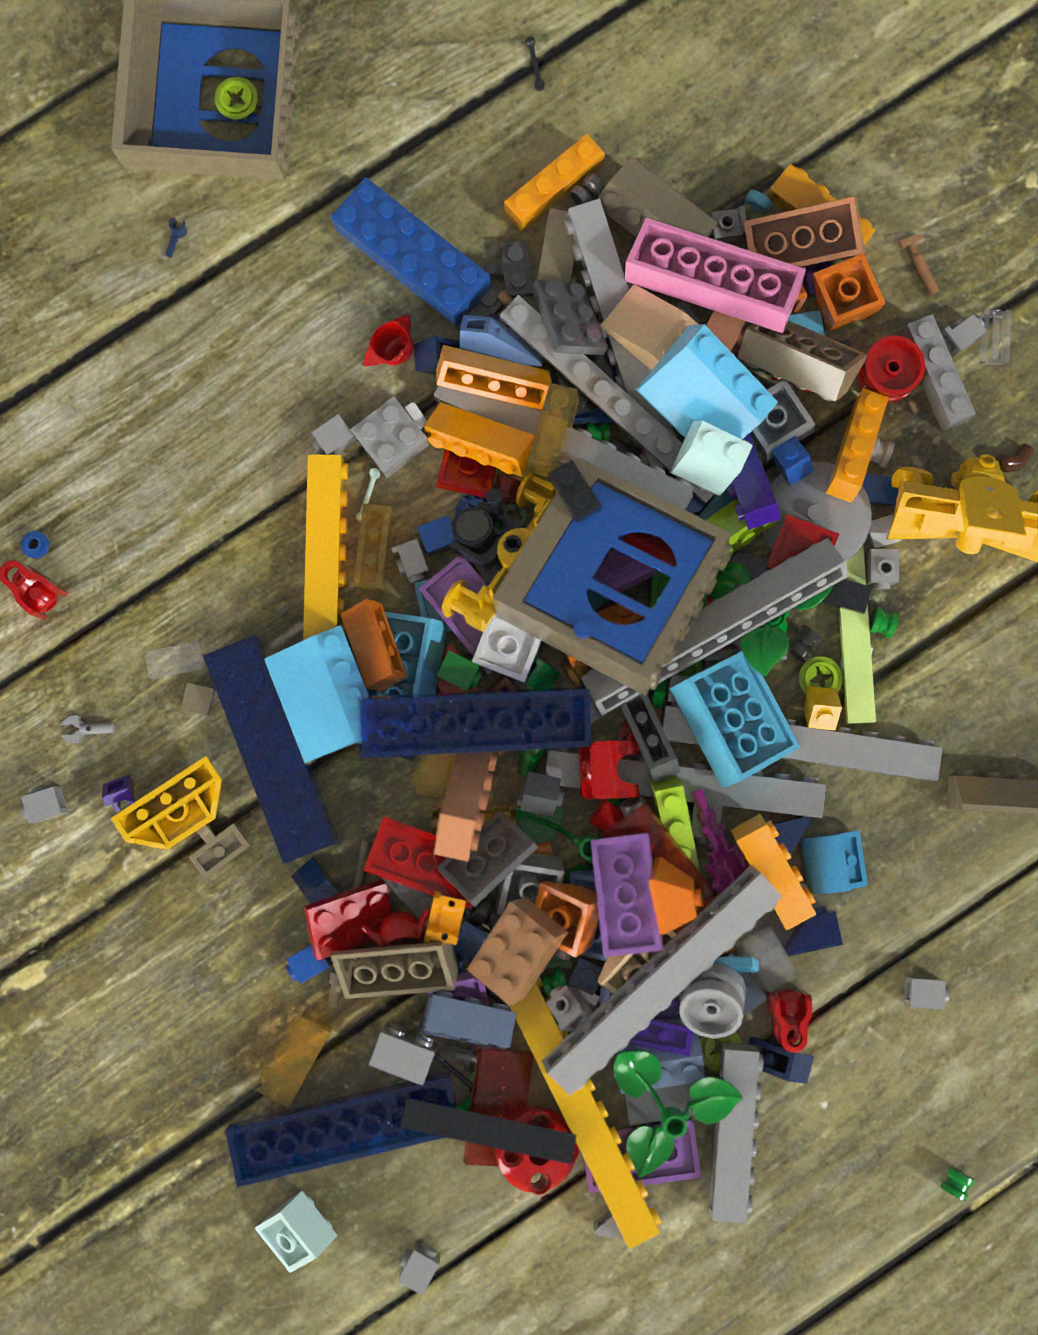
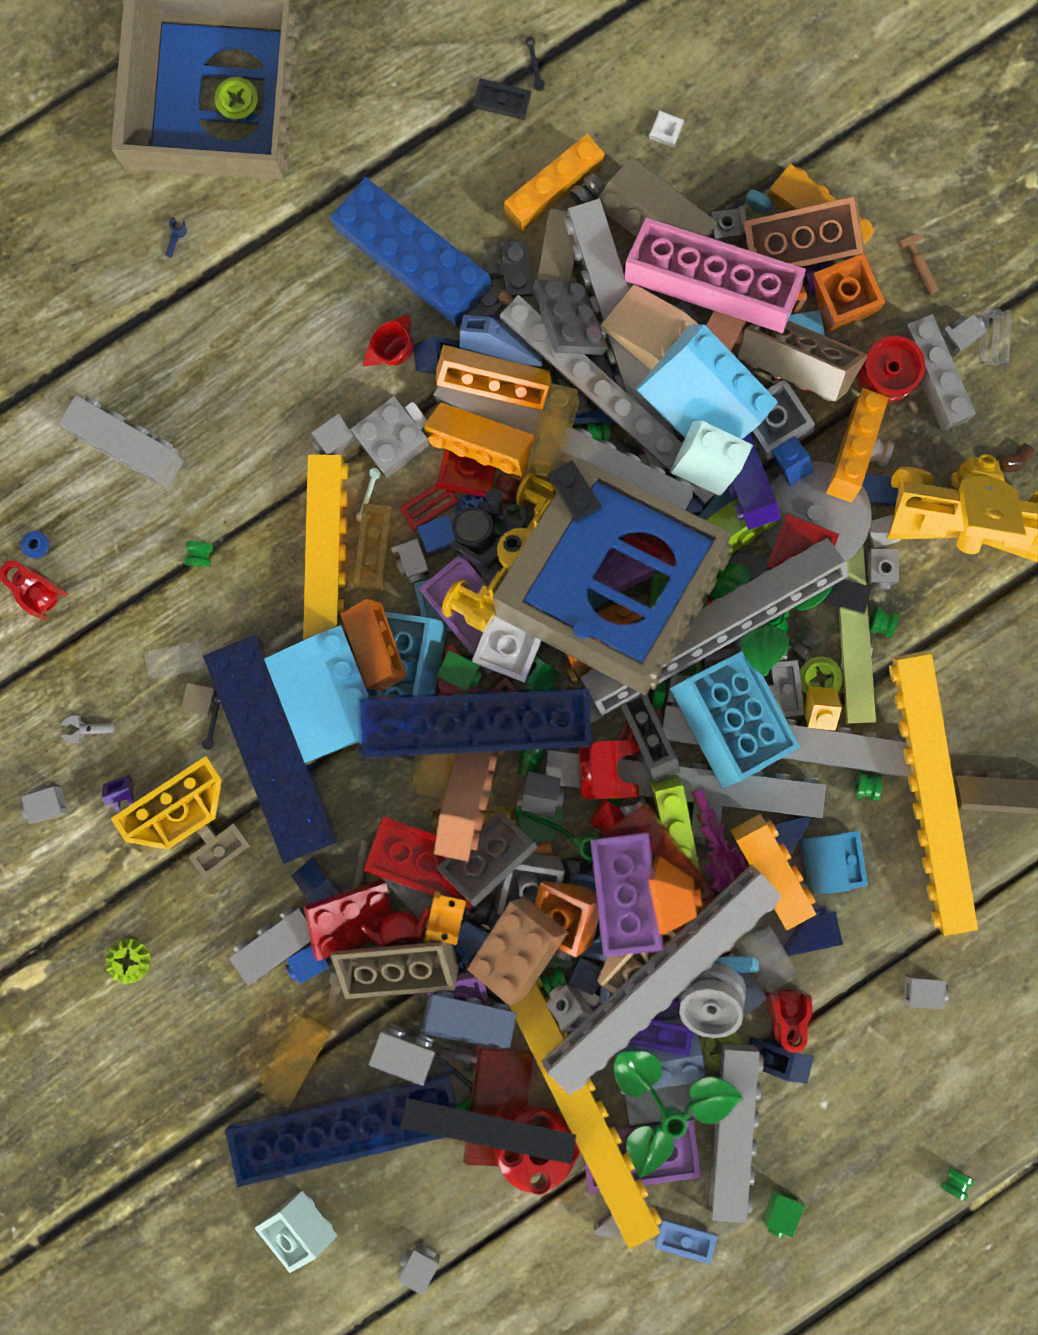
(120, 441): none -> light grey brick
(138, 953): none -> lime gear
(198, 554): none -> green wheel
(208, 743): none -> black hinge
(272, 945): none -> light grey brick
(437, 512): none -> red tile
(502, 99): none -> black plate
(574, 865): none -> black tile
(666, 129): none -> white tile
(686, 1241): none -> medium blue plate
(783, 1213): none -> green brick
(787, 688): none -> light grey plate
(867, 786): none -> green wheel
(934, 793): none -> yellow brick

